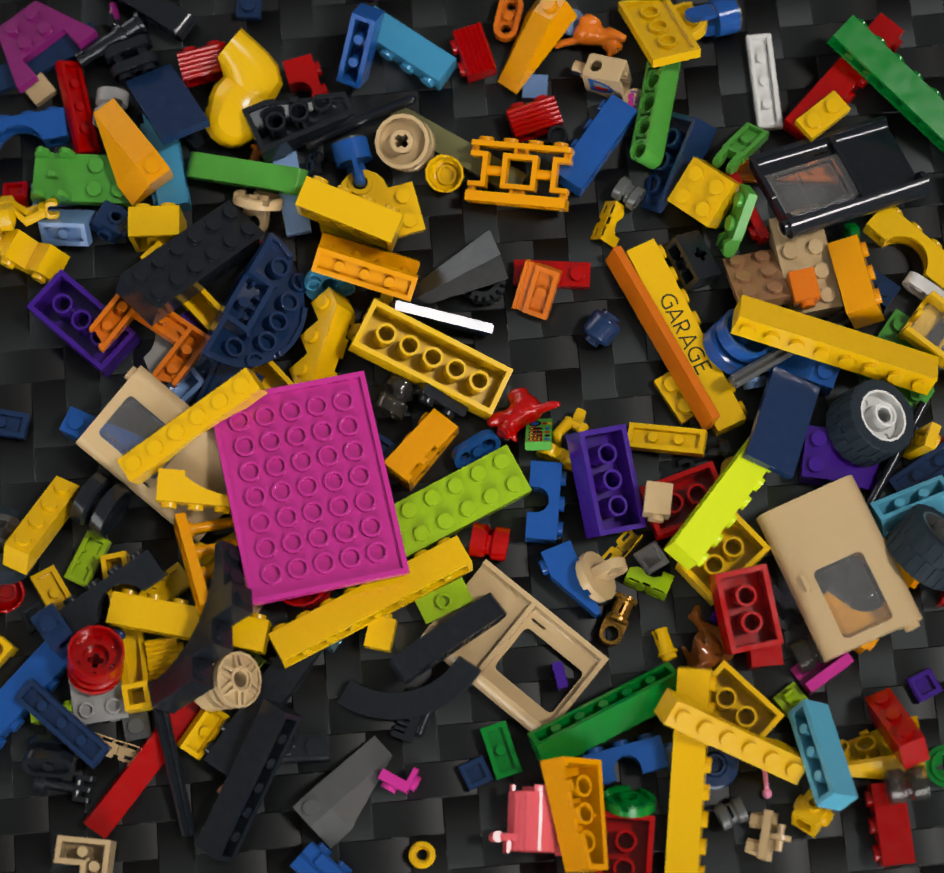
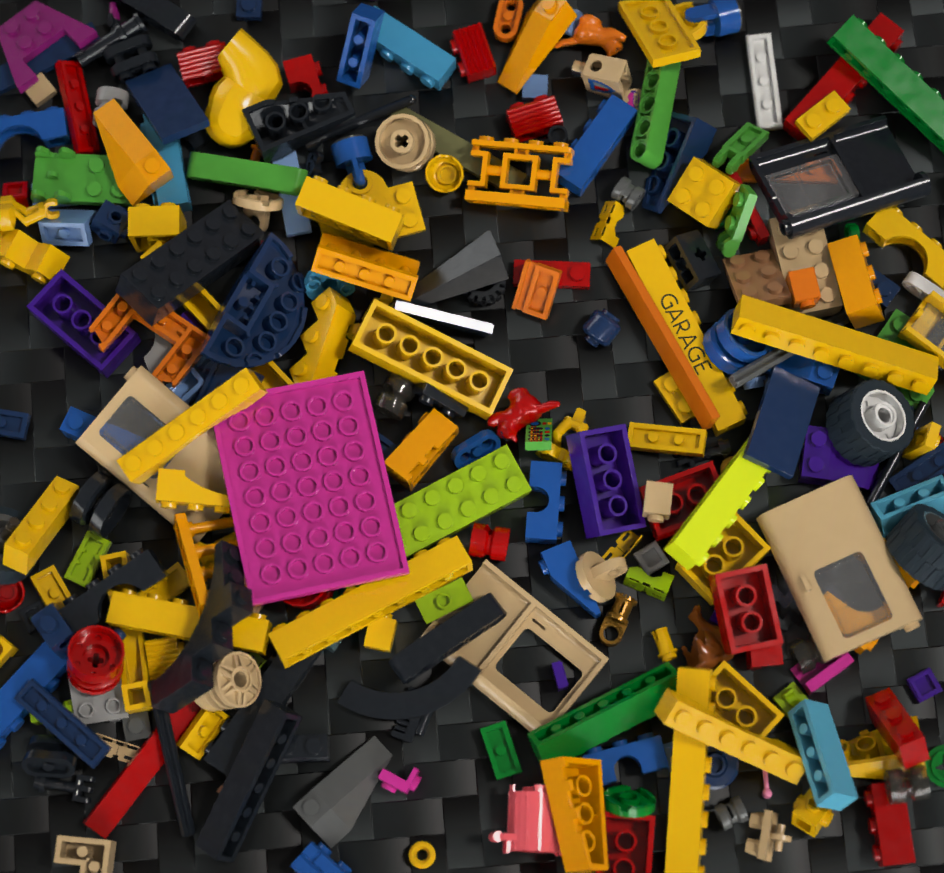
(475, 773): dark blue tile -> none

